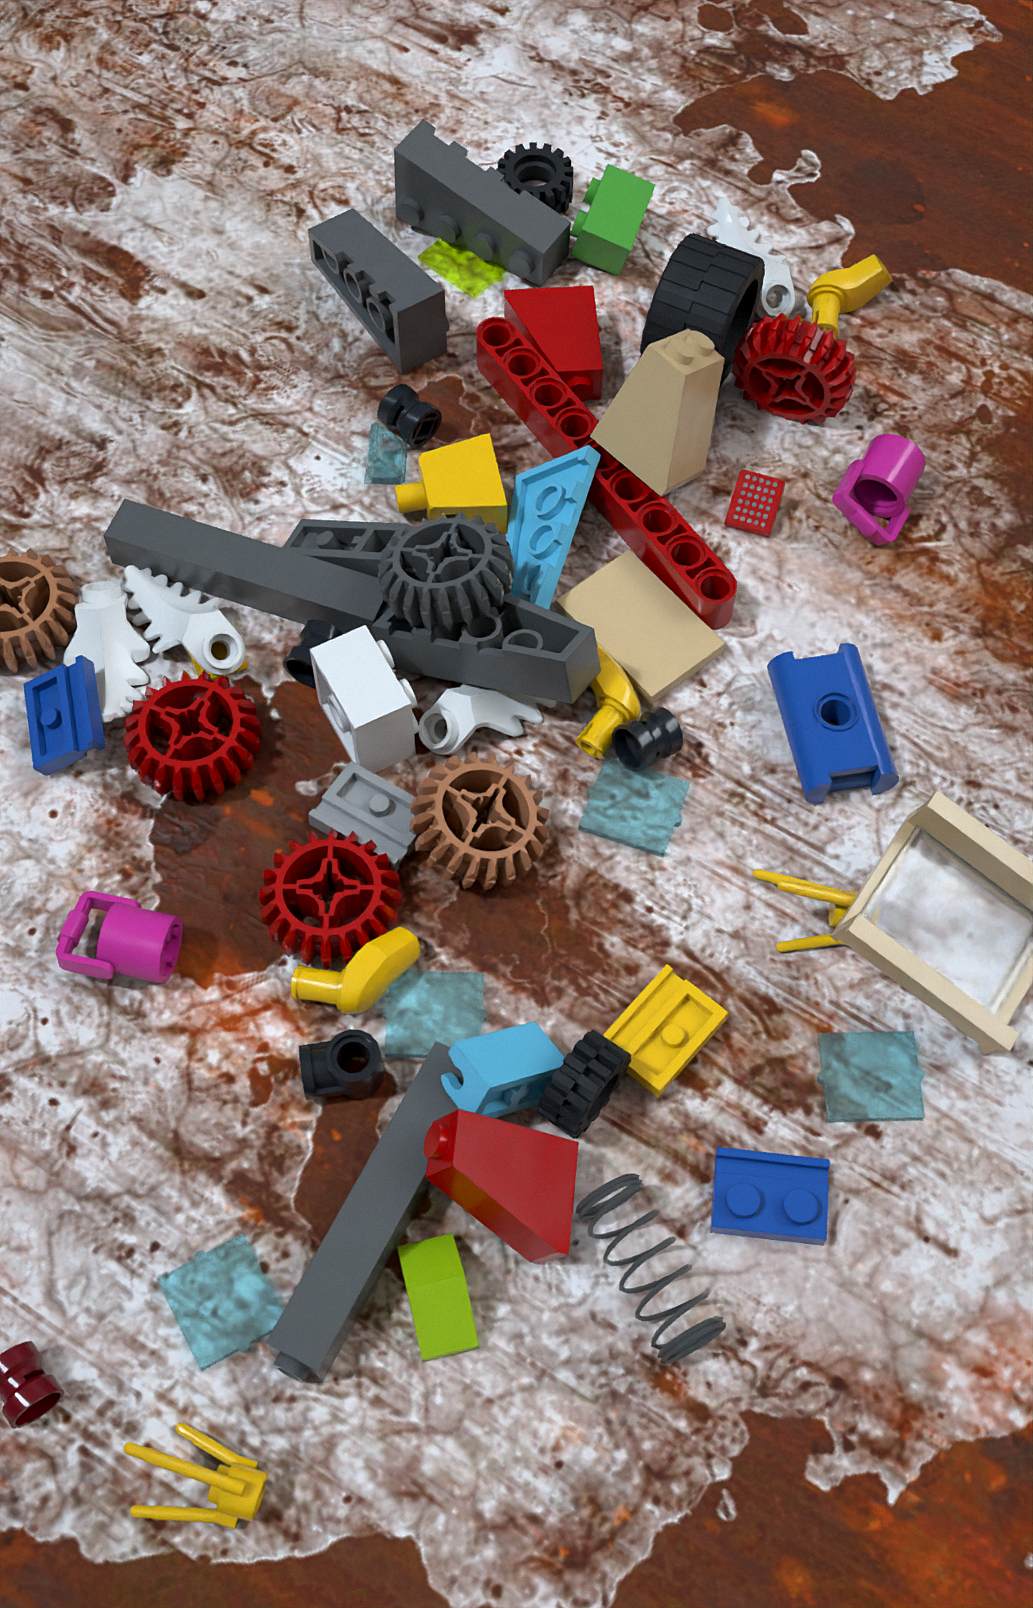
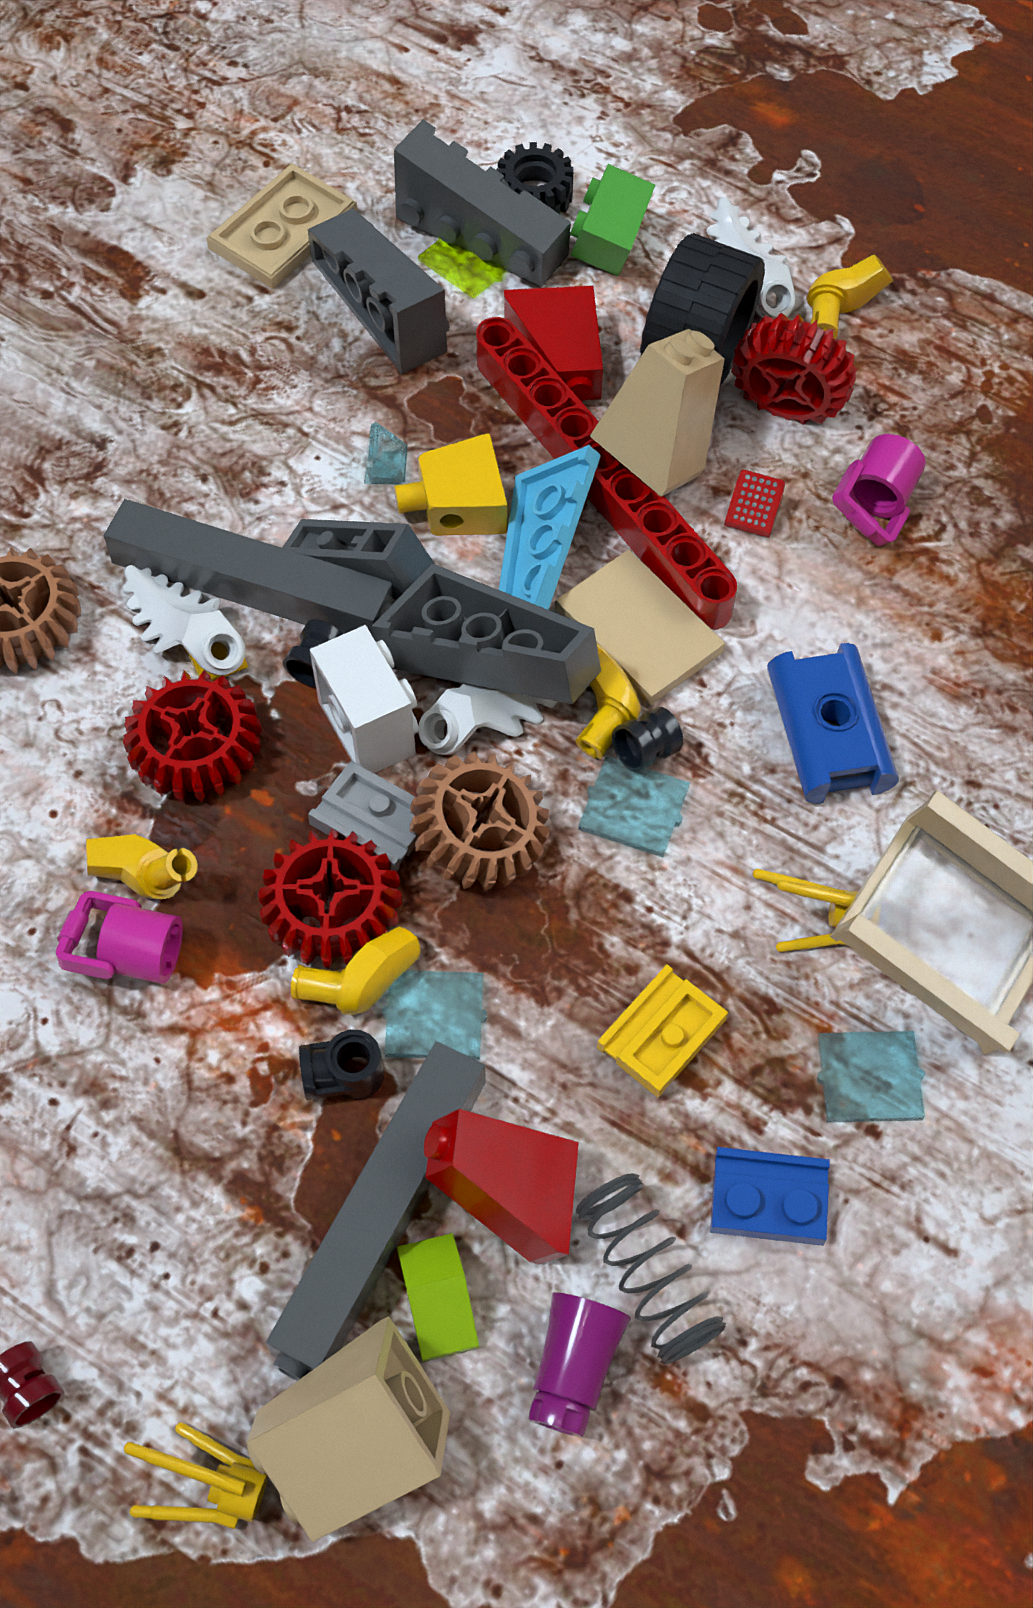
(63, 716): blue plate -> none
(111, 644): white plant -> none
(140, 864): none -> yellow arm
(221, 1301): clear light blue piece -> none
(271, 229): none -> tan tile
(352, 1433): none -> tan slope
(407, 414): black wheel -> none
(446, 571): dark grey gear -> none
(502, 1070): medium azure hinge -> none
(575, 1362): none -> magenta plant
(583, 1083): black tyre -> none

